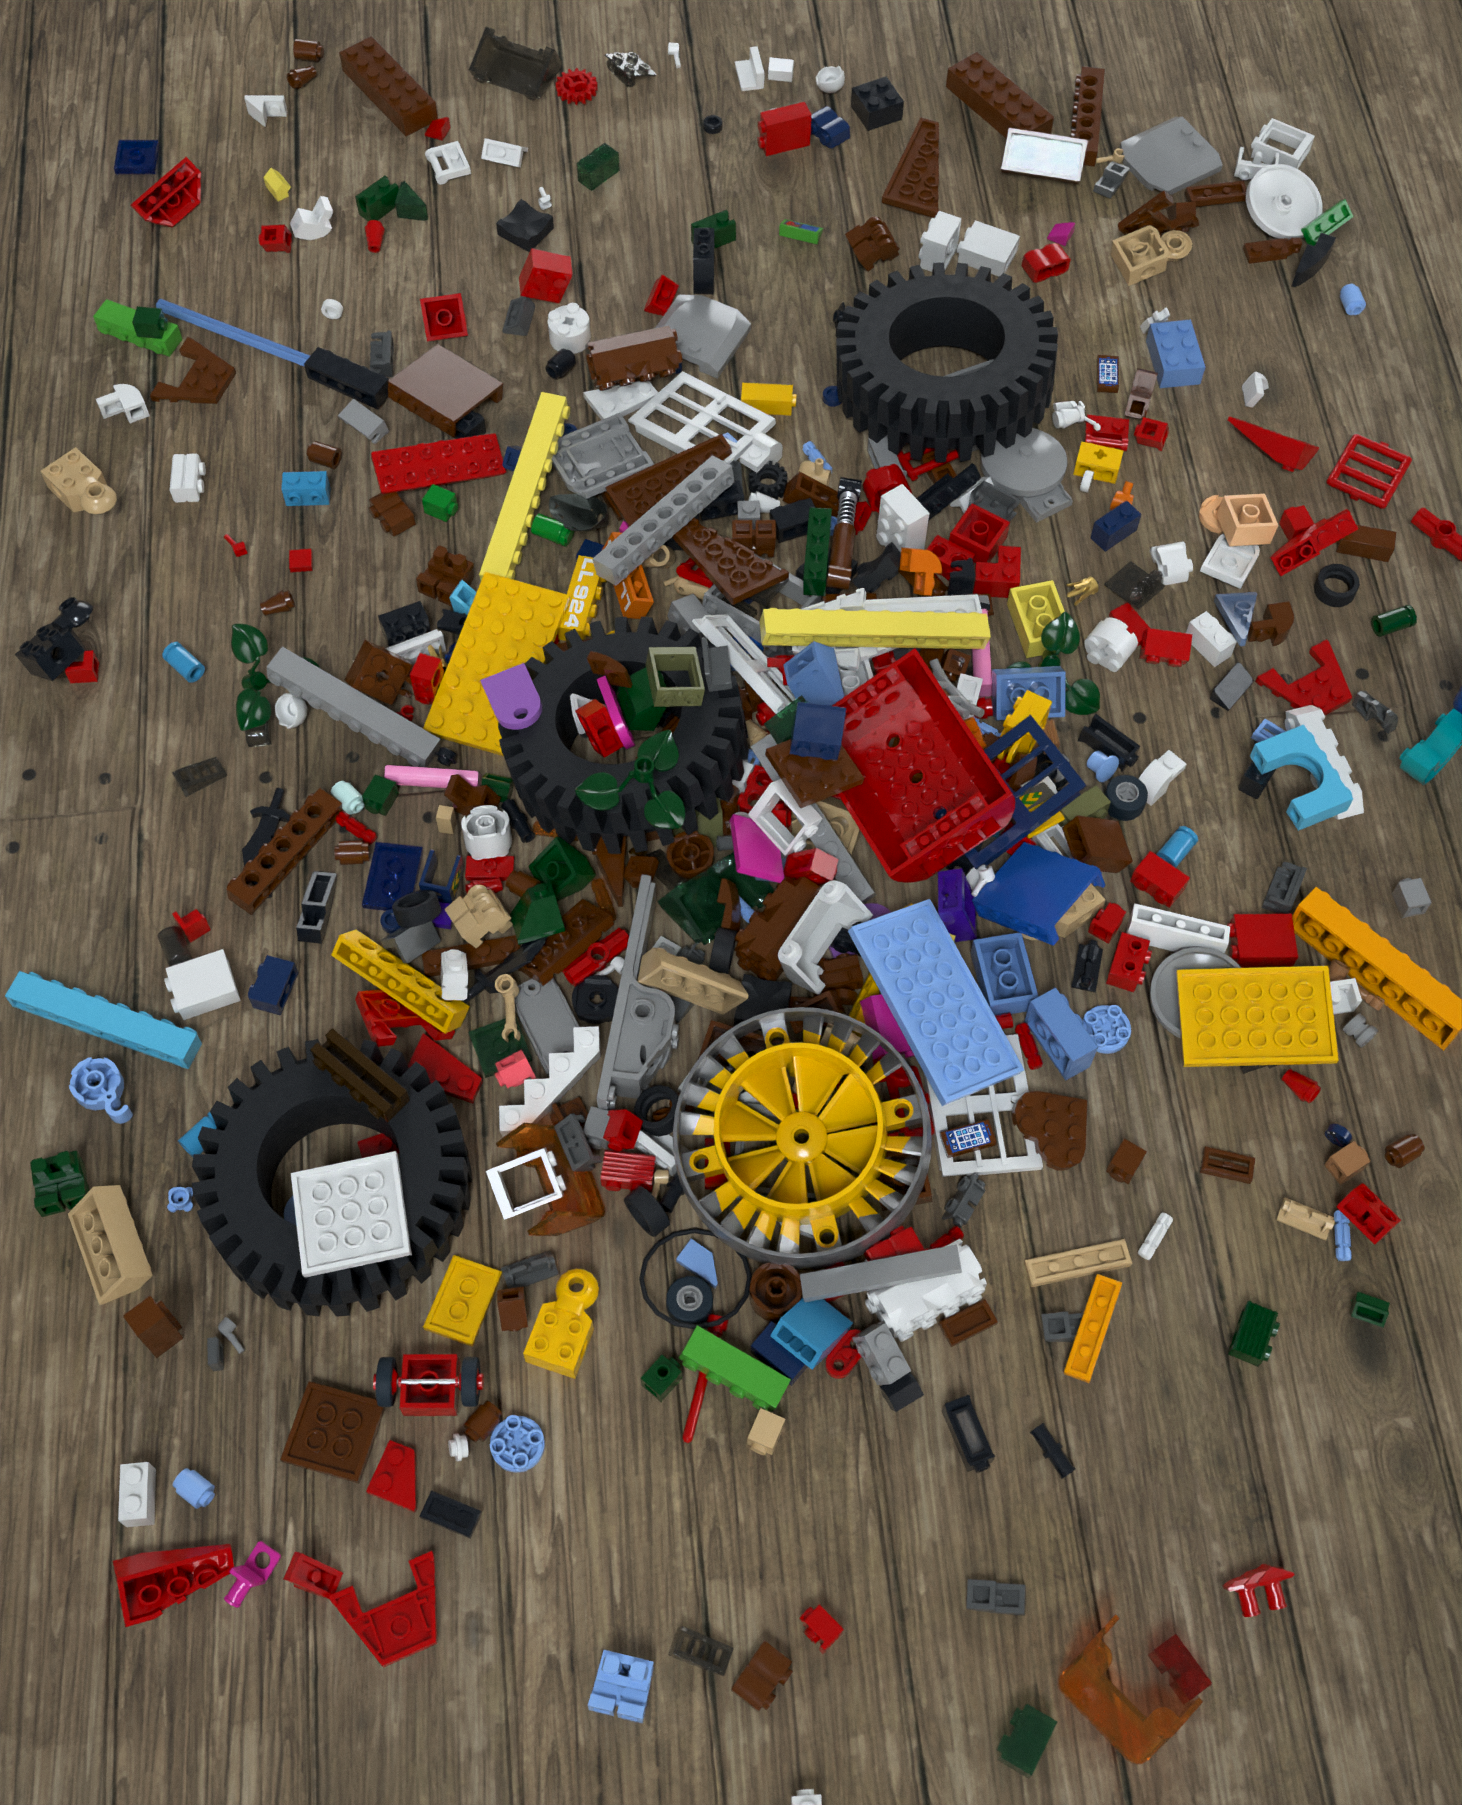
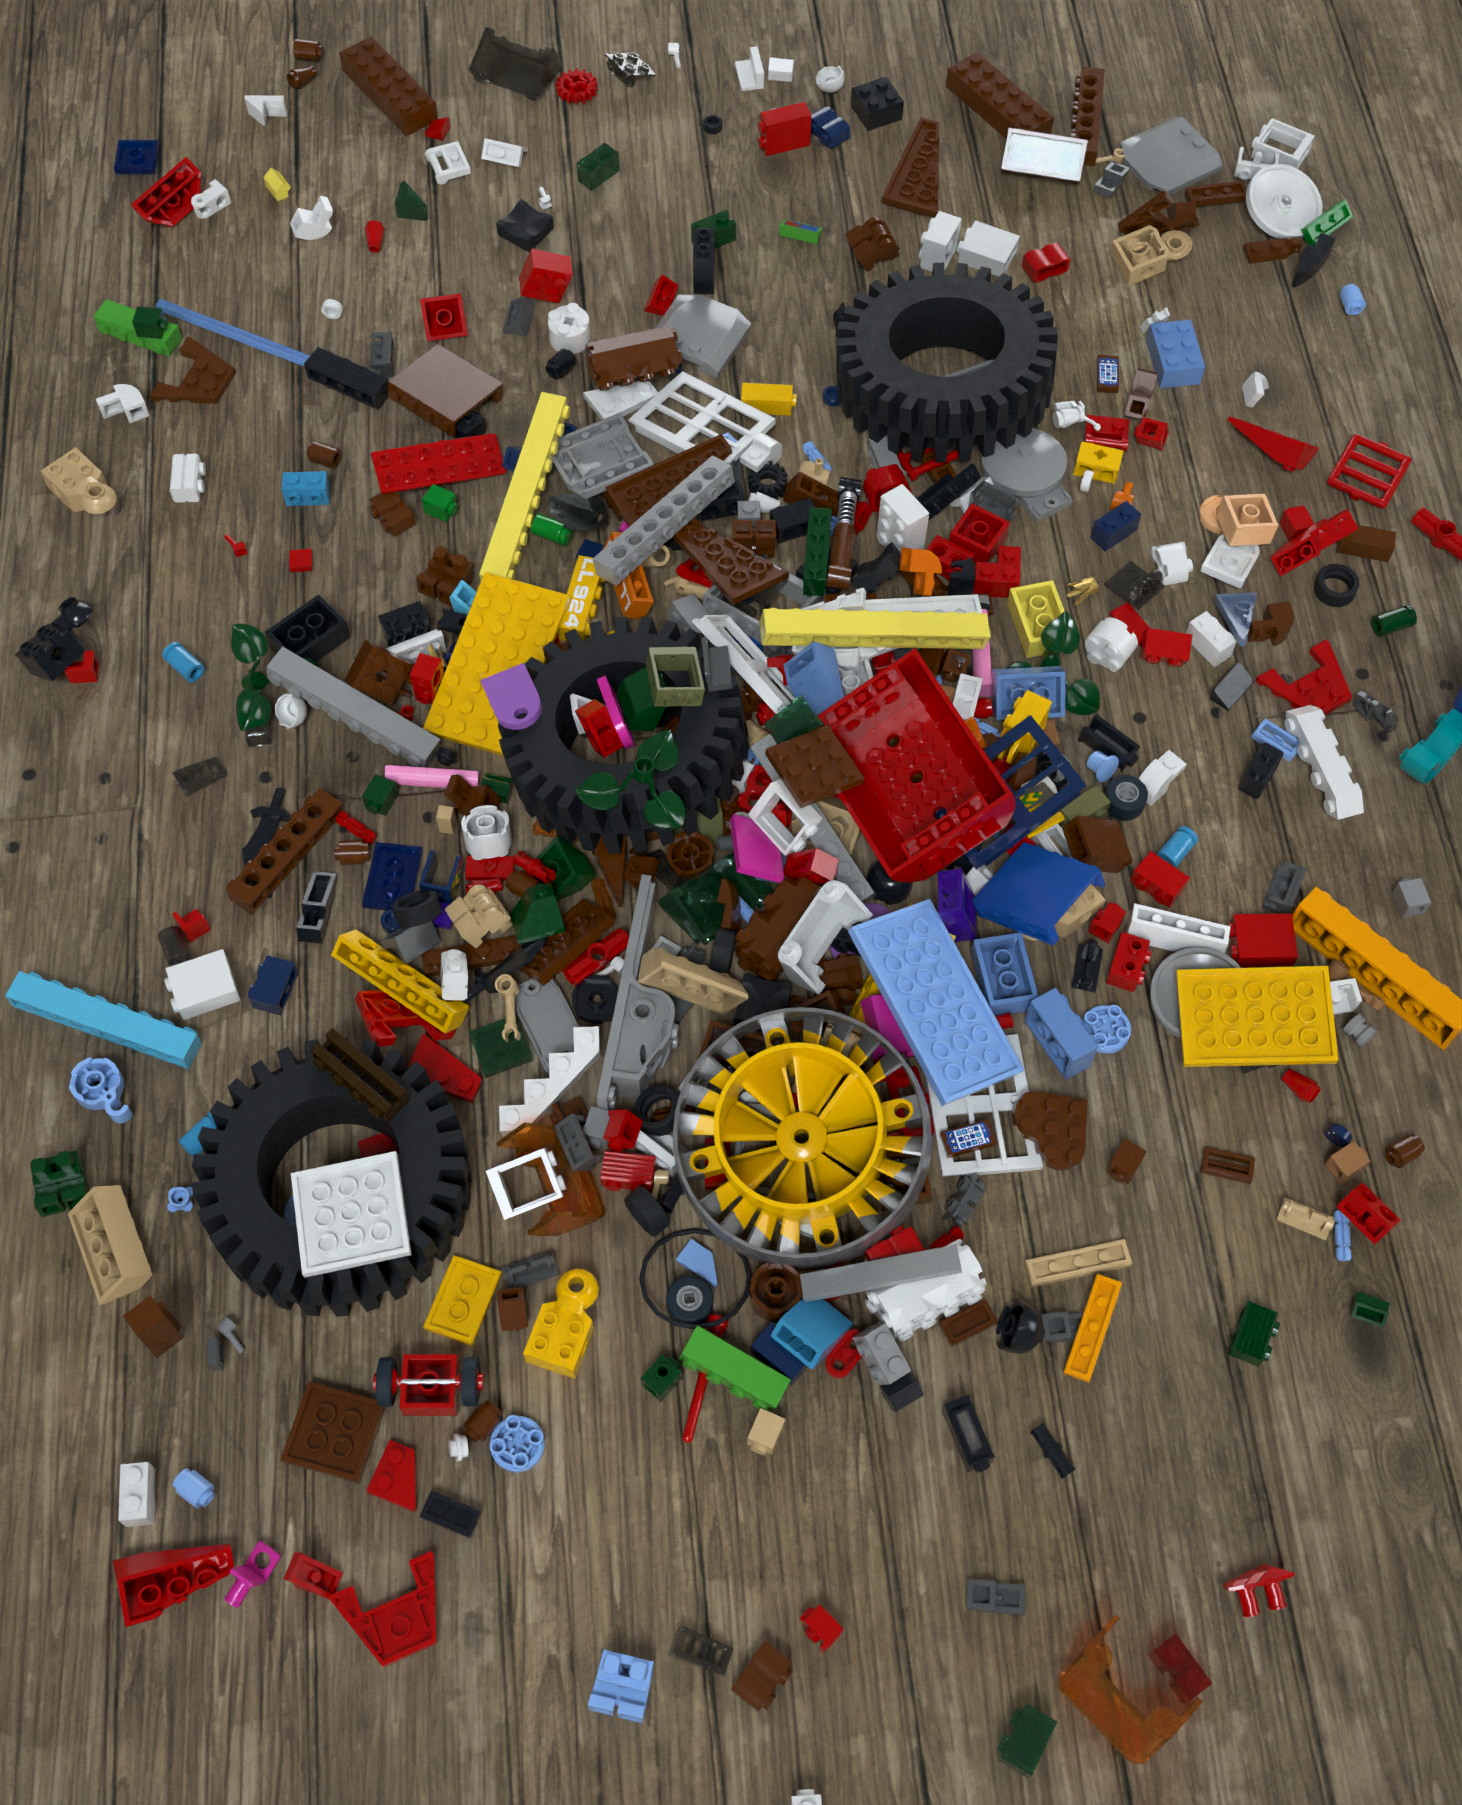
(210, 200): none -> white leg
(275, 238): red brick -> none
(278, 603): reddish brown cone -> none
(309, 630): none -> black brick
(348, 796): light aqua brick -> none
(364, 421): light grey hinge -> none
(377, 199): dark green brick -> none
(514, 1070): coral brick -> none
(518, 821): black pin -> none
(534, 867): none -> red pin
(607, 666): reddish brown slope -> none
(817, 731): dark blue slope -> none
(886, 888): none -> black cylinder
(961, 704): light grey piece -> none
(986, 876): white hand -> none
(1020, 1327): none -> black cylinder
(1029, 1046): red axle -> none
(1061, 233): dark pink slope -> none
(1155, 1236): white axle -> none
(1300, 749): medium azure arch -> none

